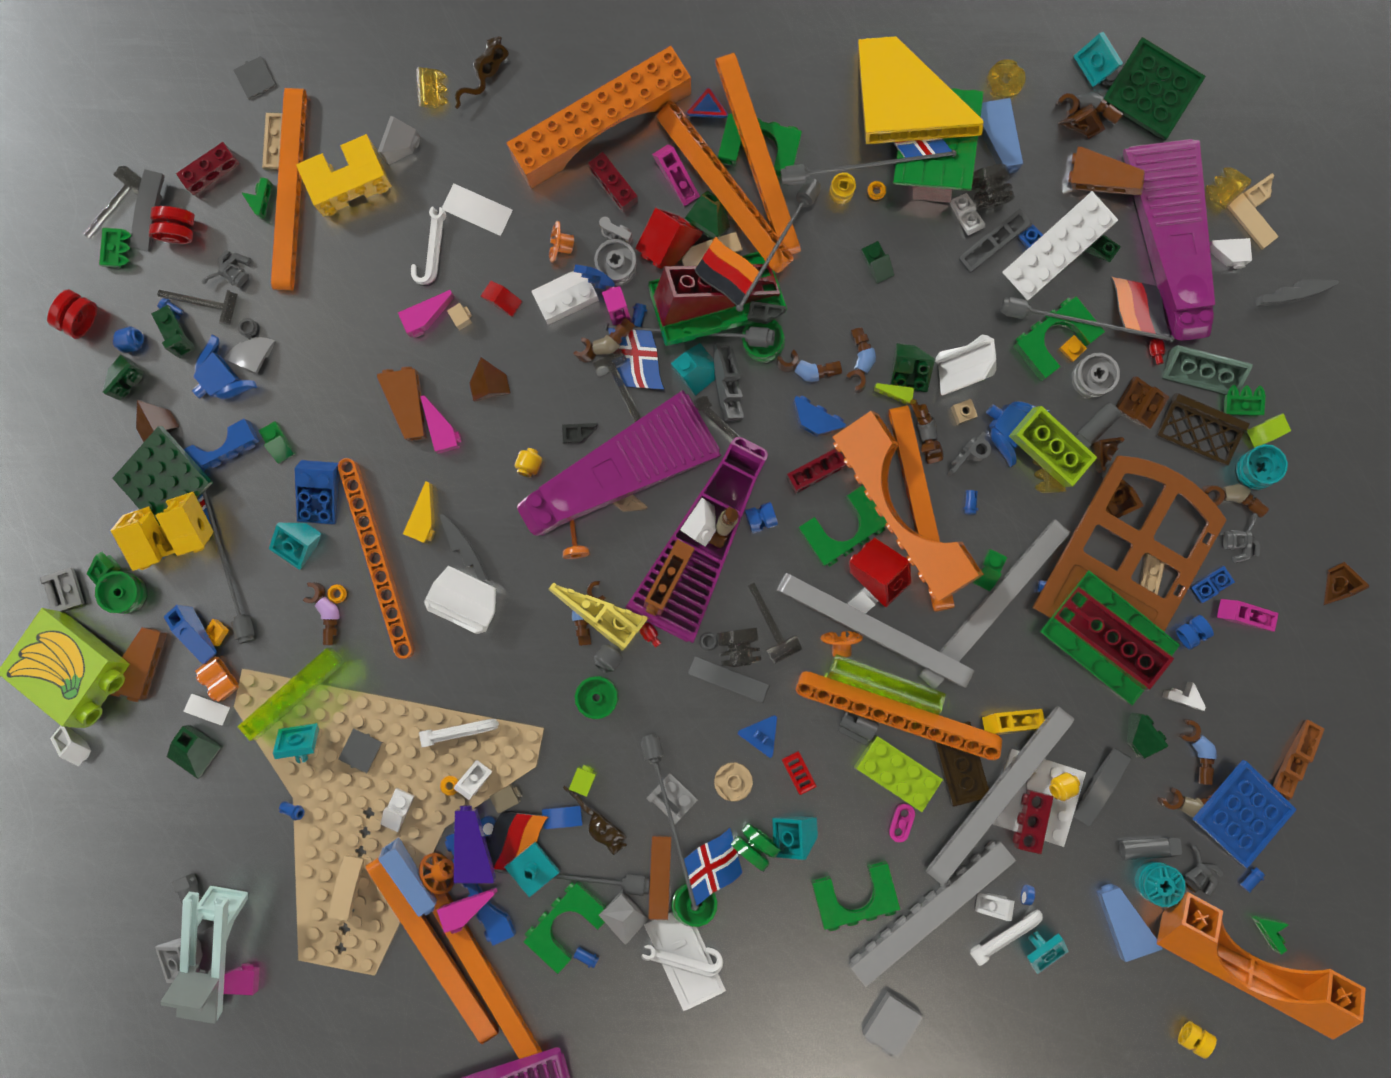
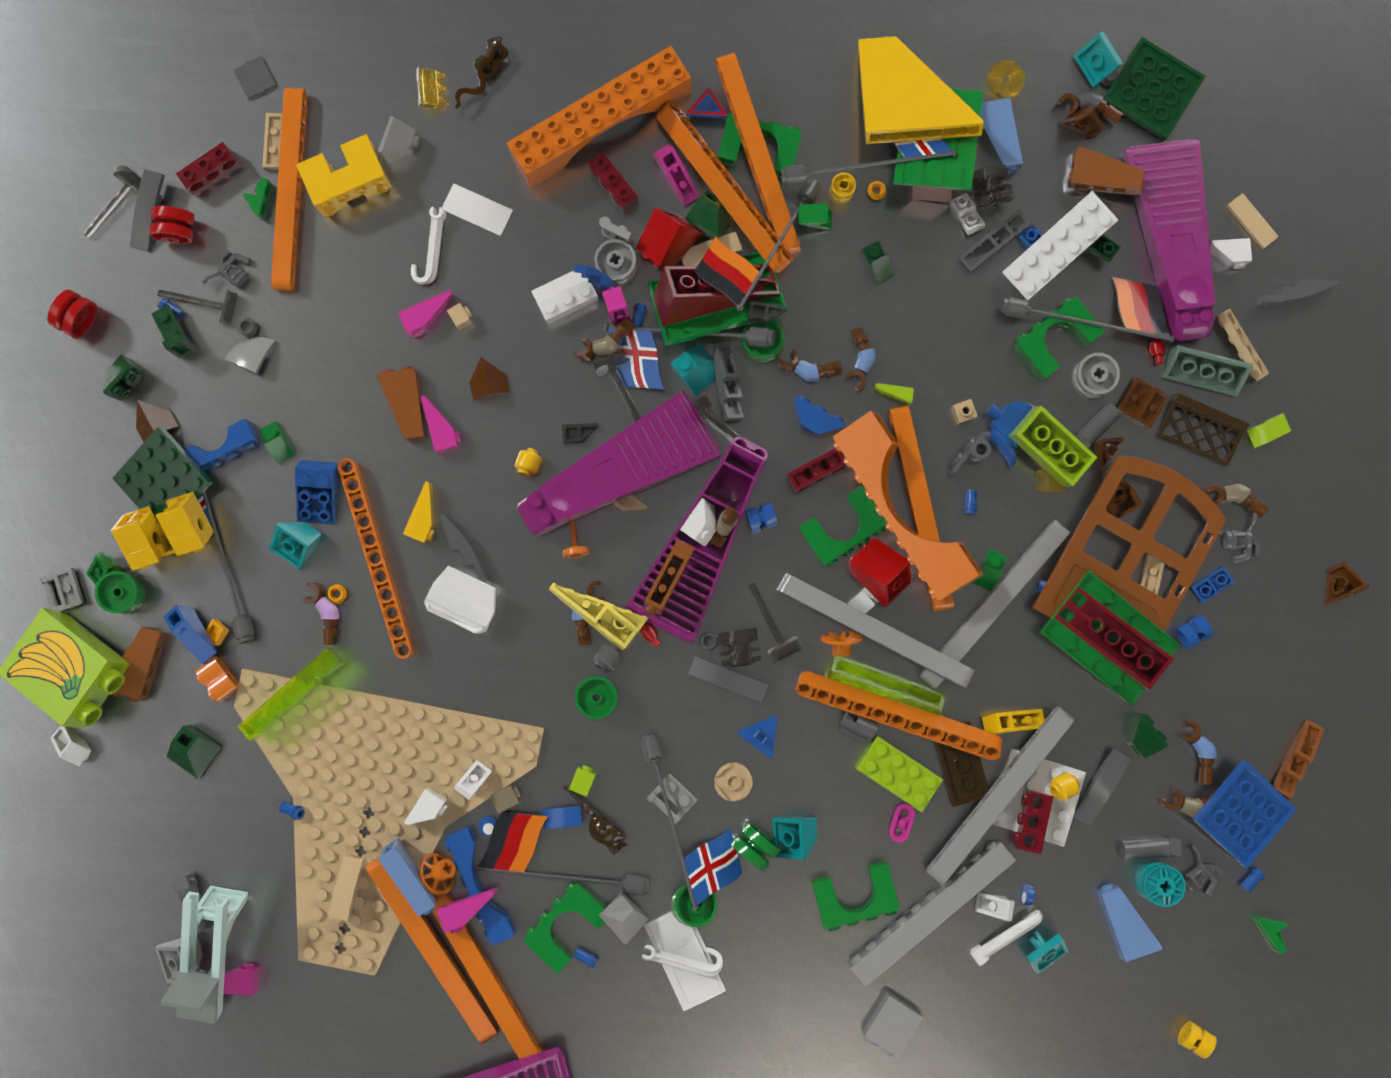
(113, 247): green plate -> none
(128, 339): blue head -> none
(206, 709): white slope -> none
(216, 375): blue torso -> none
(296, 742): teal tile -> none
(360, 750): dark grey piece -> none
(397, 809): white slope -> none
(427, 807): none -> white slope
(429, 737): white piece -> none
(443, 785): light orange plate -> none
(471, 851): dark purple slope -> none
(501, 298): red slope -> none
(532, 869): teal tile -> none
(562, 242): orange wheel -> none
(659, 878): dark orange slope -> none
(806, 788): red slope -> none
(815, 216): none -> green slope
(911, 367): dark green slope -> none
(928, 433): reddish brown piece -> none
(966, 364): white helmet -> none
(1072, 348): light orange plate -> none
(1189, 698): white slope -> none
(1228, 188): clear yellow plate -> none
(1245, 349): none -> tan plate
(1245, 403): green plate -> none
(1247, 614): dark pink slope -> none
(1260, 192): tan tile -> none
(1271, 463): teal wheel -> none
(1315, 998): orange arch -> none

